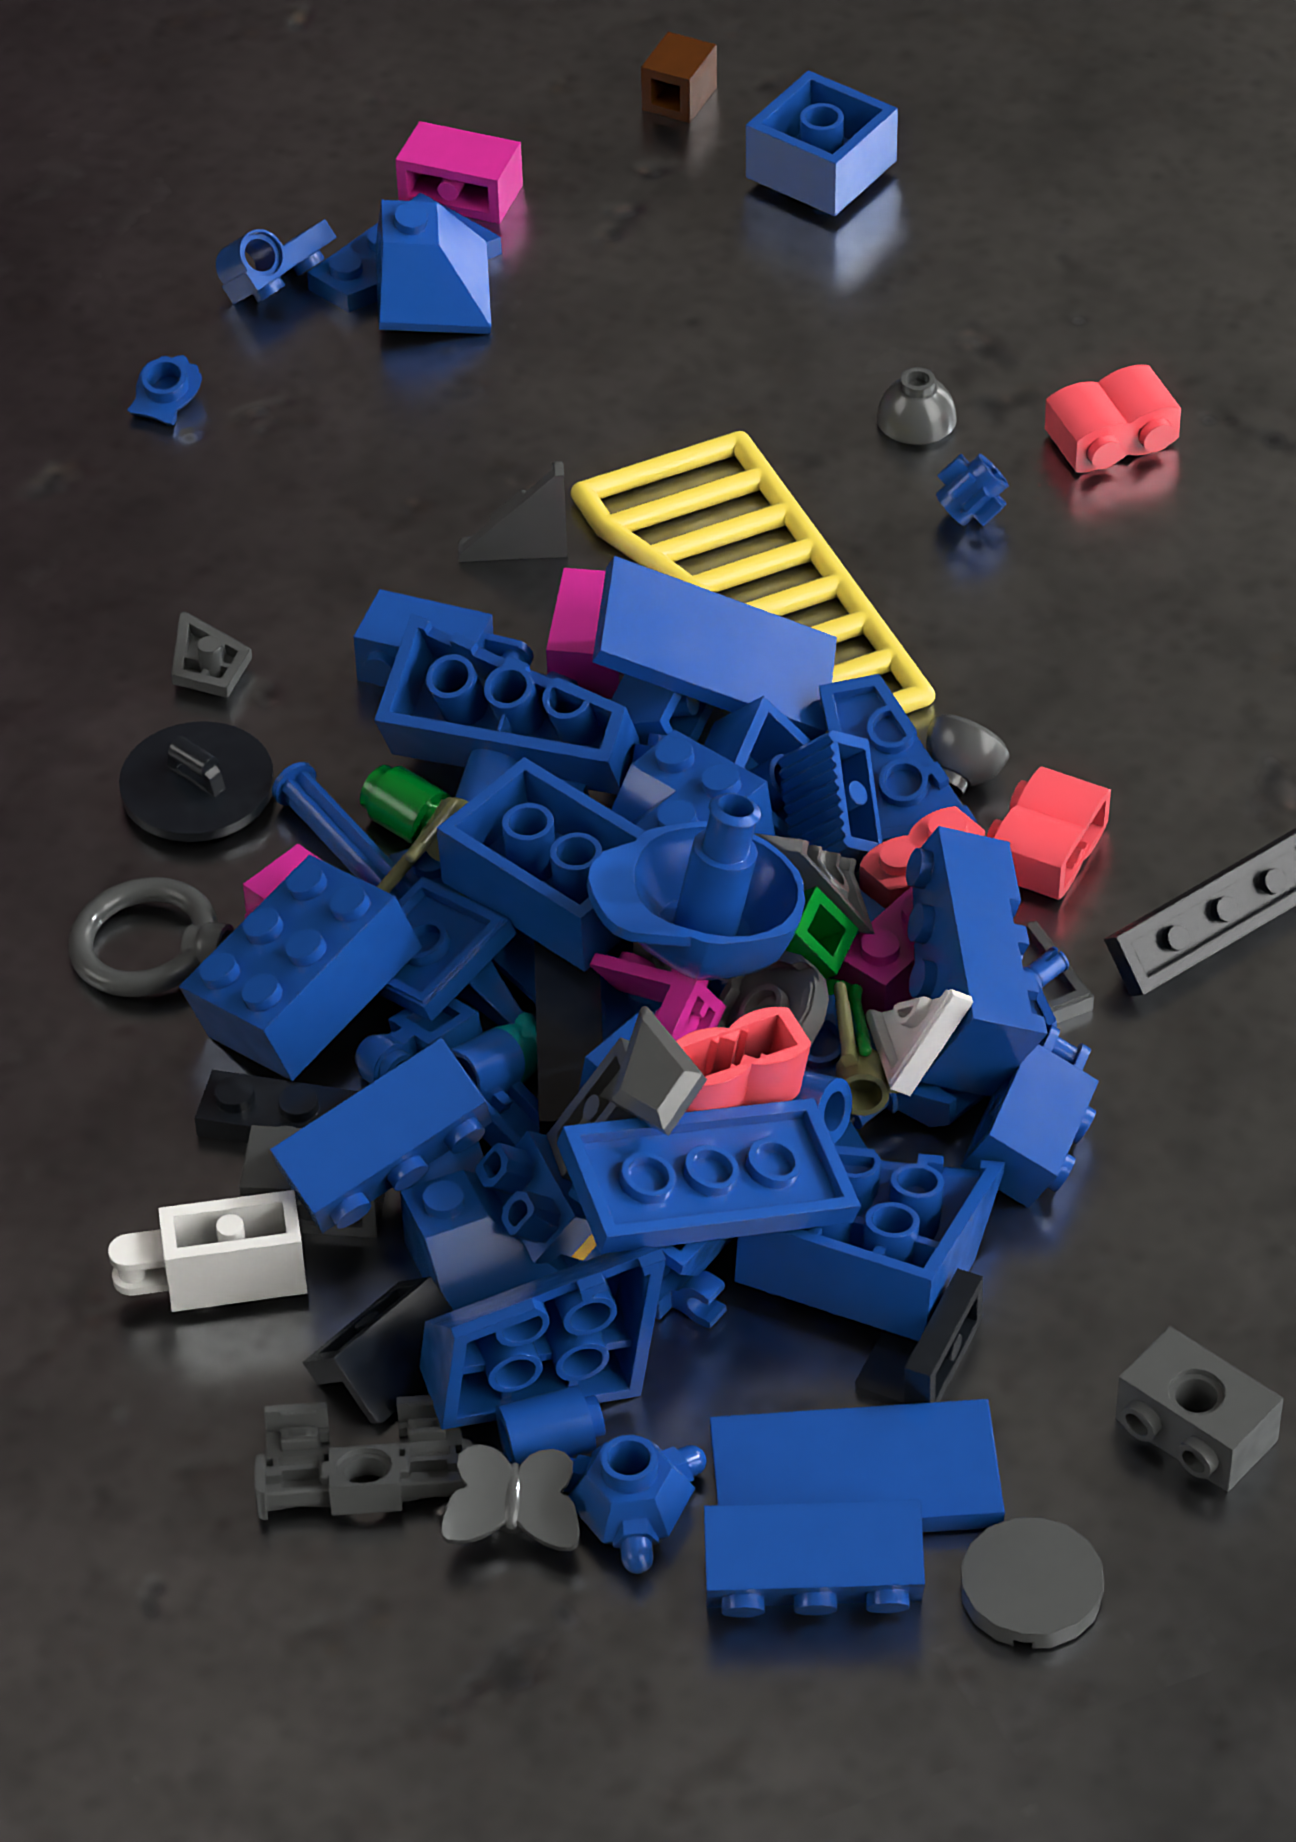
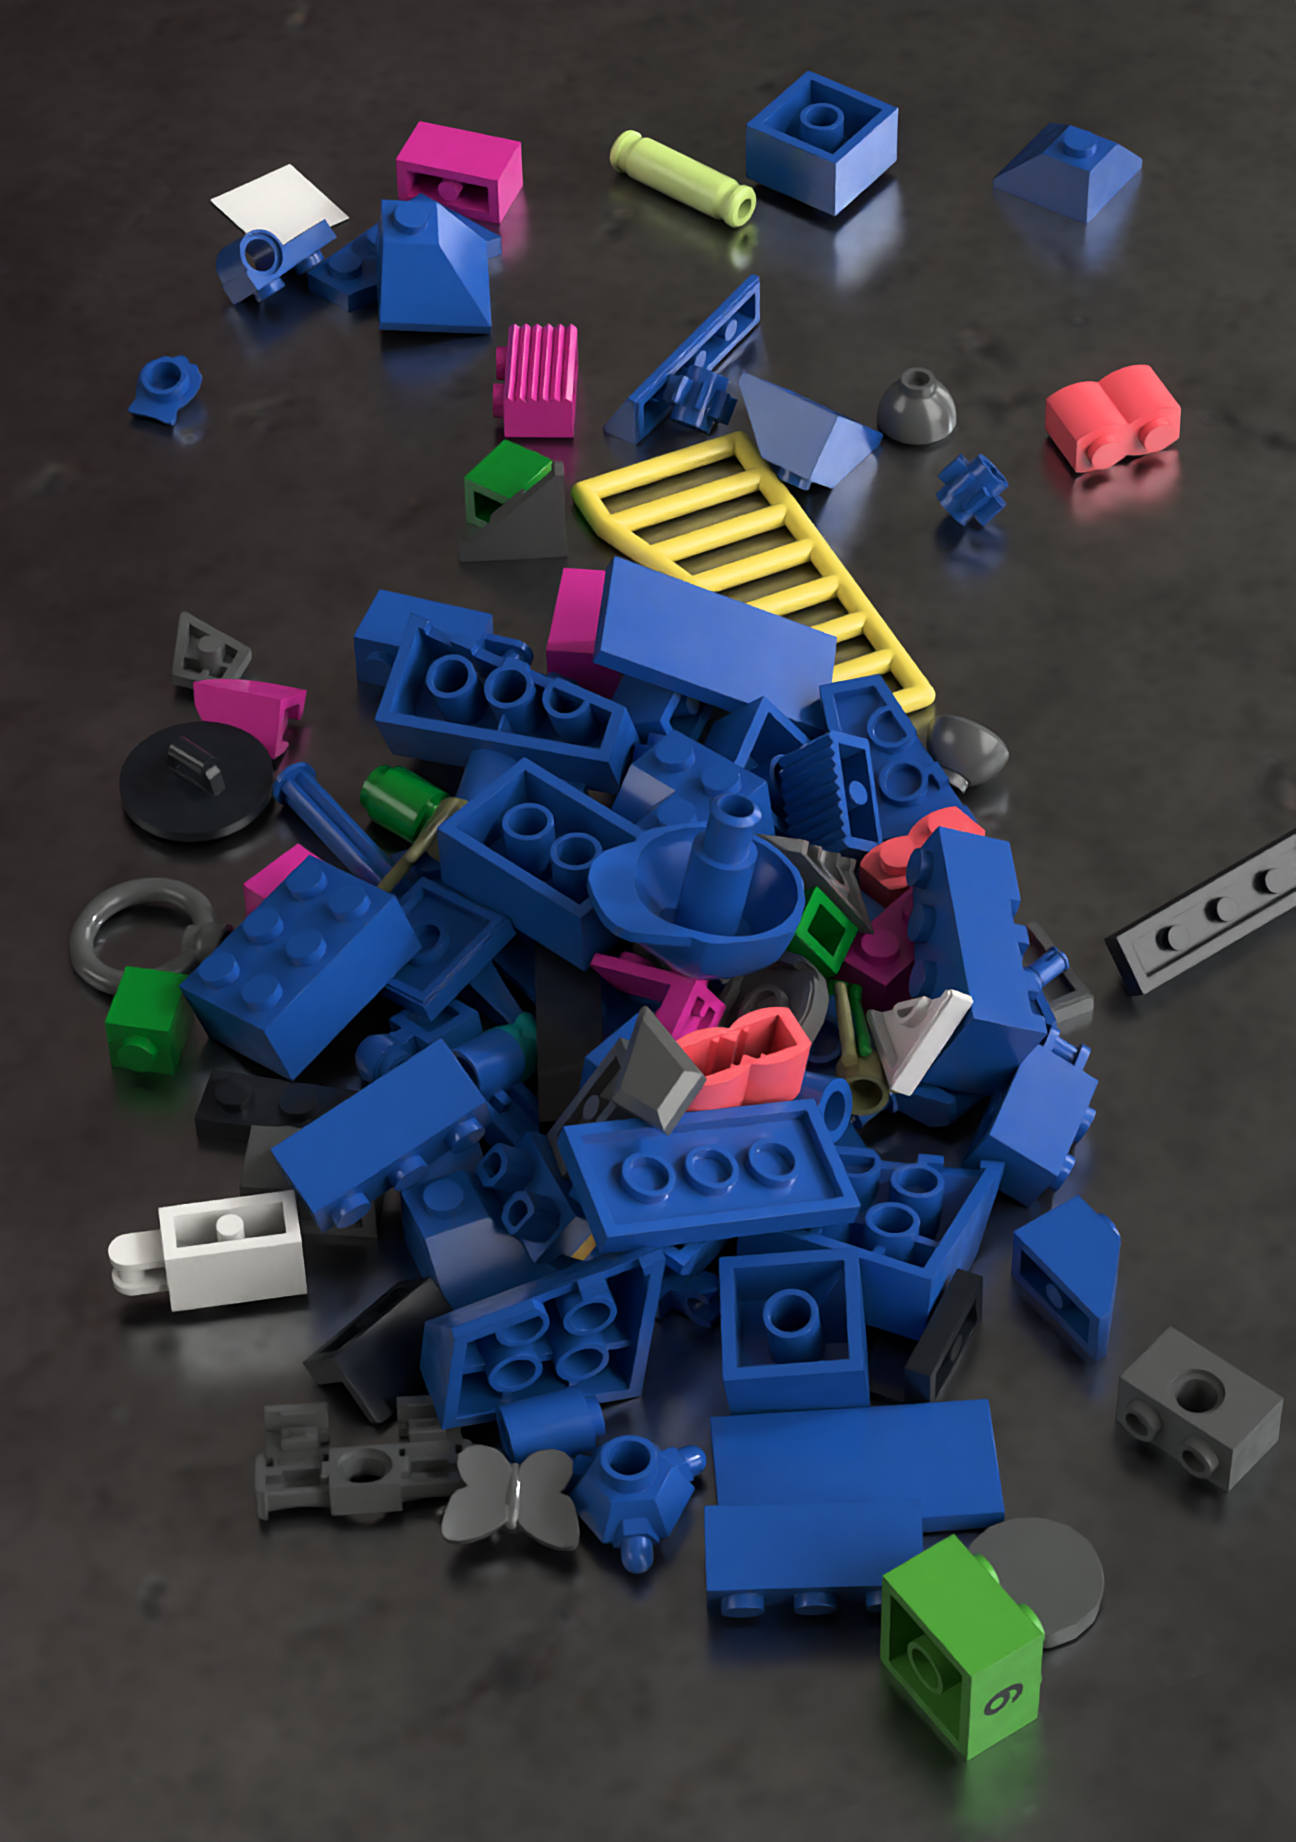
(148, 1021): none -> green brick
(251, 706): none -> dark pink brick
(280, 204): none -> white sticker
(500, 478): none -> green brick
(538, 381): none -> dark pink brick
(679, 77): reddish brown brick -> none
(683, 178): none -> yellowish green axle
(699, 399): none -> blue gear
(702, 348): none -> blue slope
(793, 1331): none -> blue slope
(804, 435): none -> slope
(961, 1645): none -> bright green brick
(1052, 829): coral brick -> none
(1068, 171): none -> blue slope
(1071, 1270): none -> blue slope

